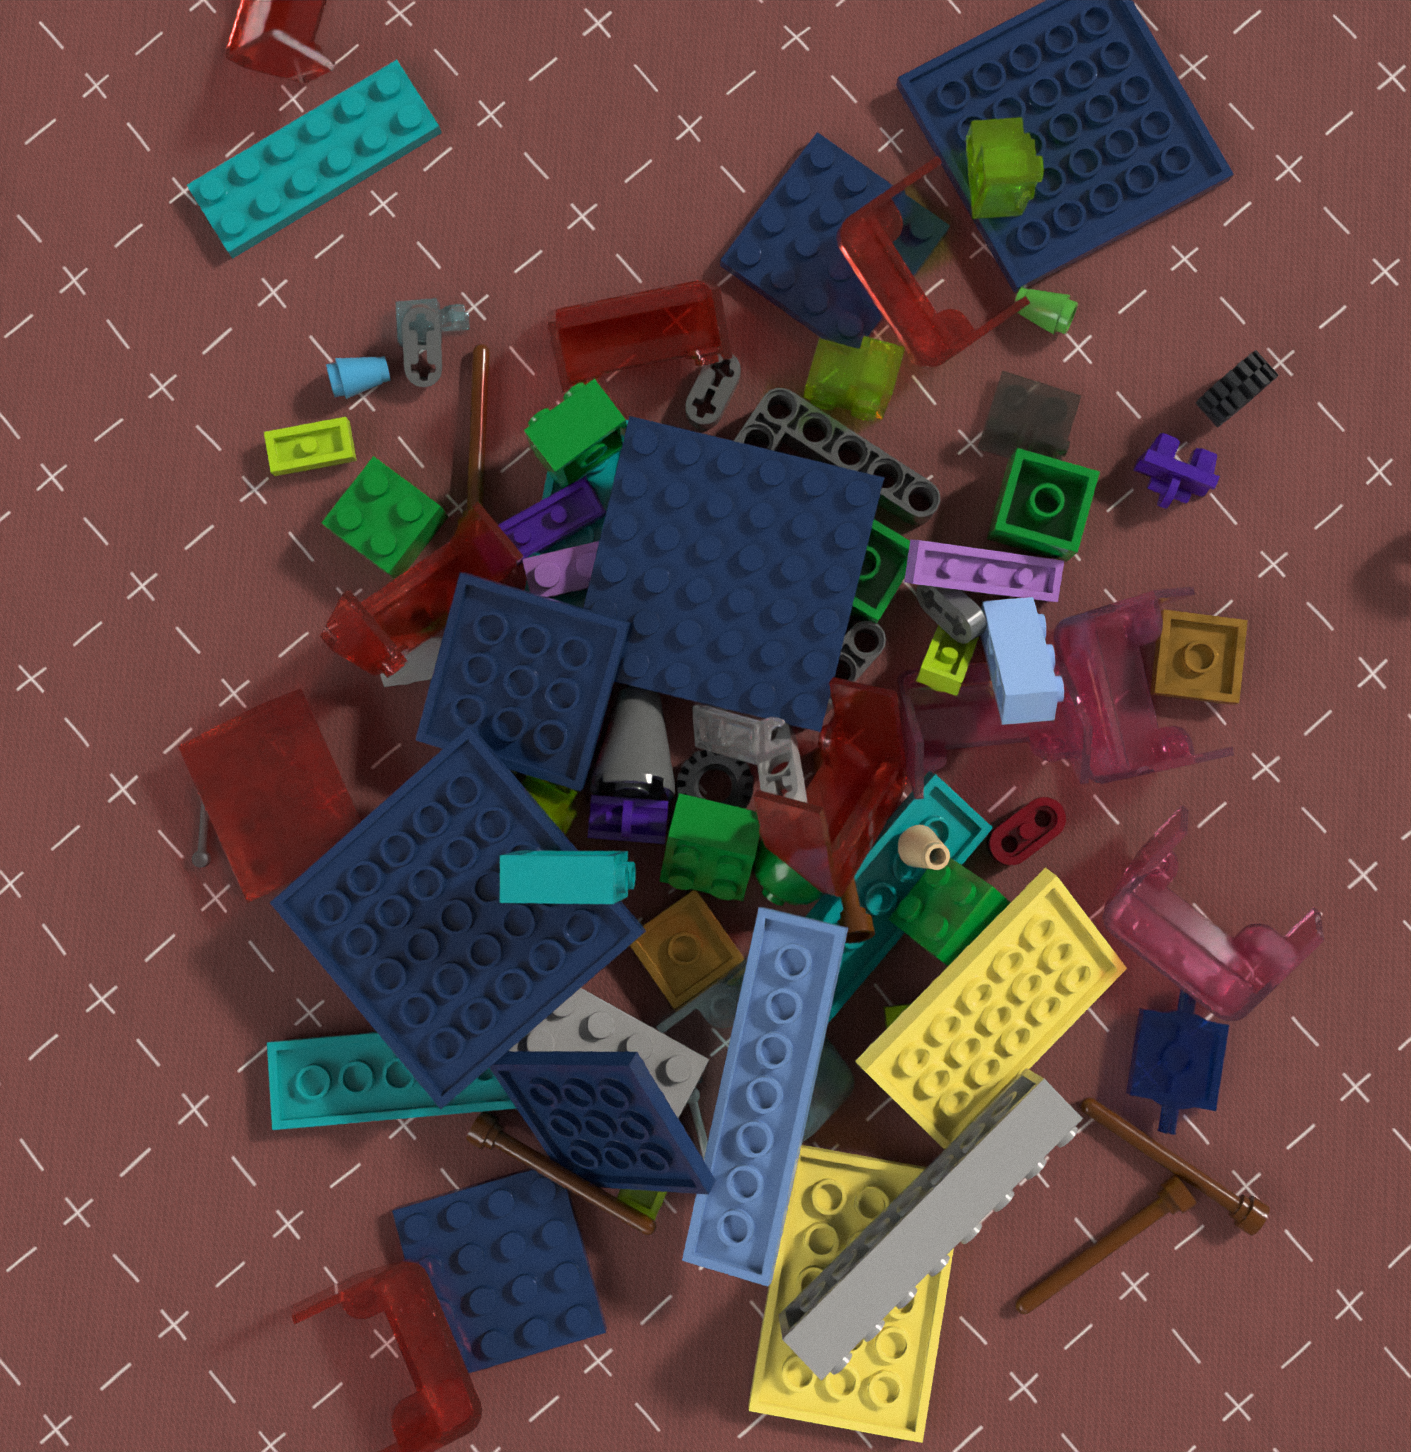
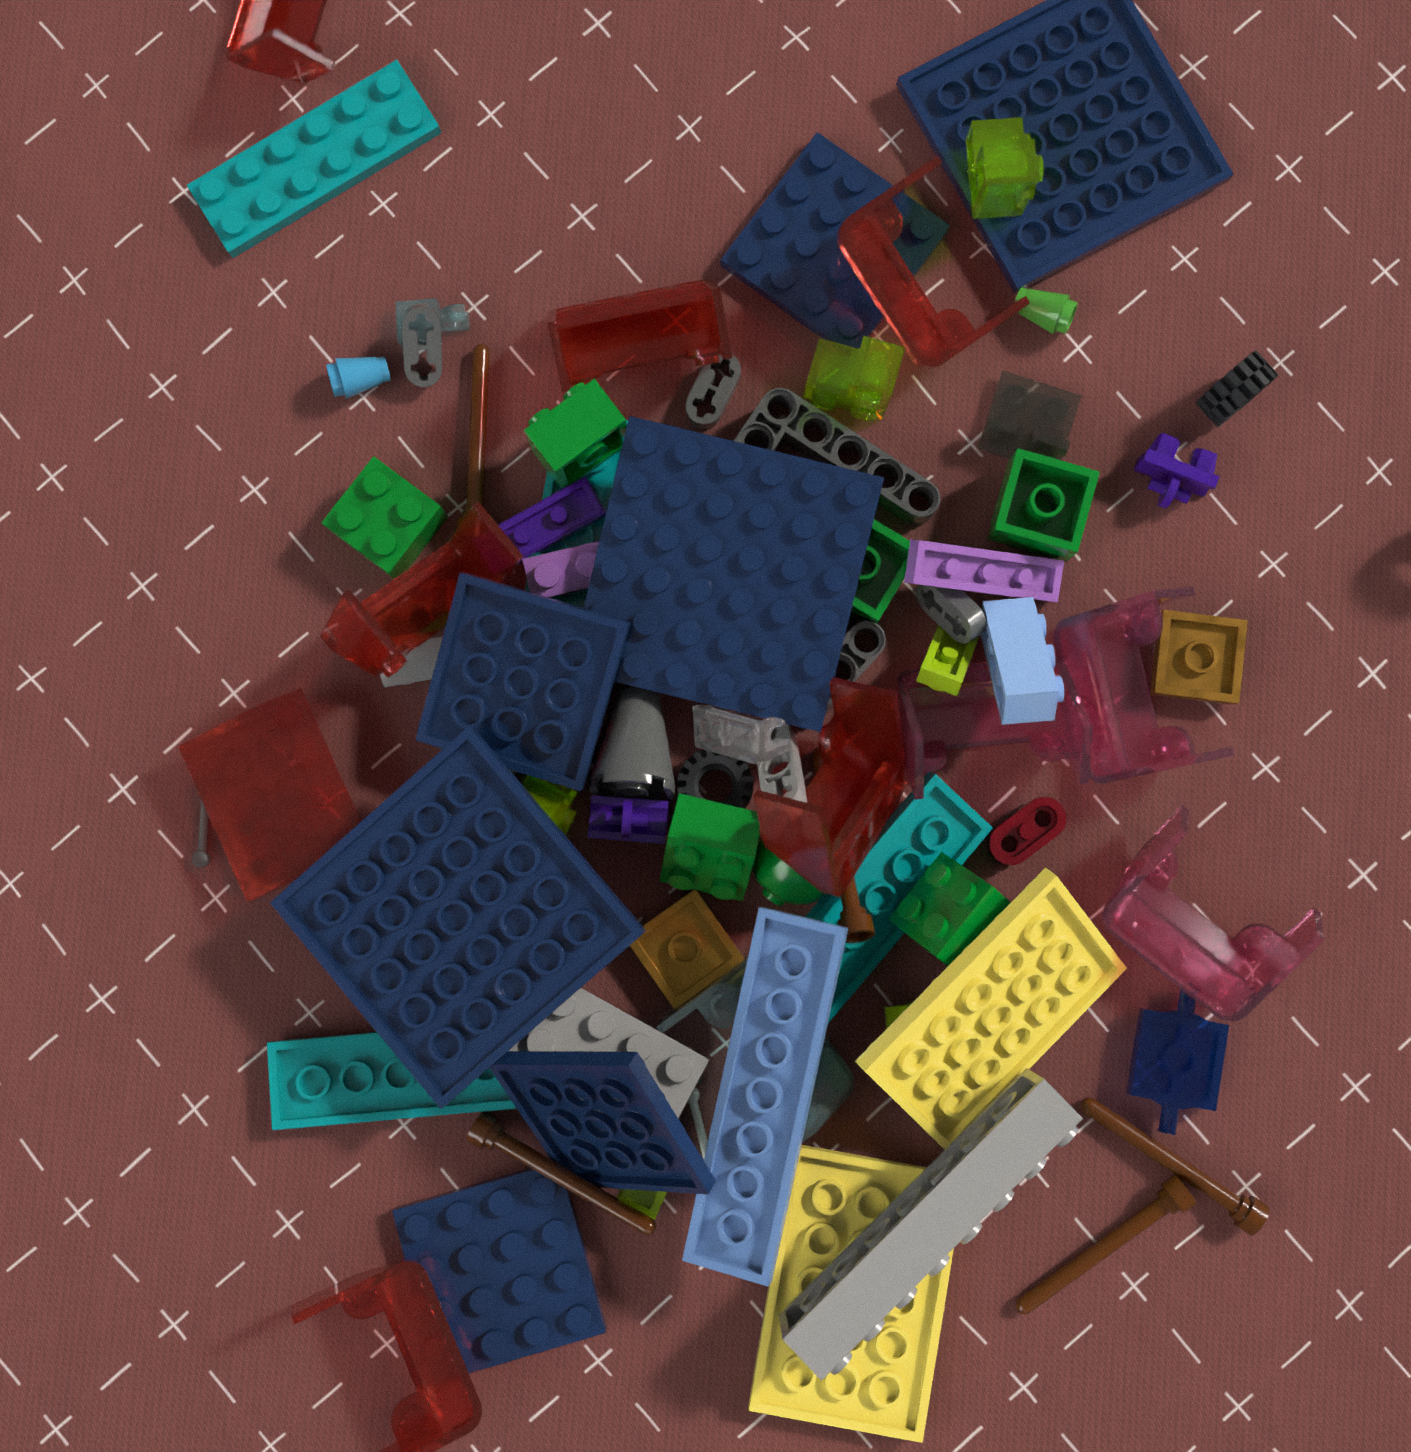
(310, 446): lime plate -> none
(565, 877): teal window -> none
(922, 848): tan cone -> none

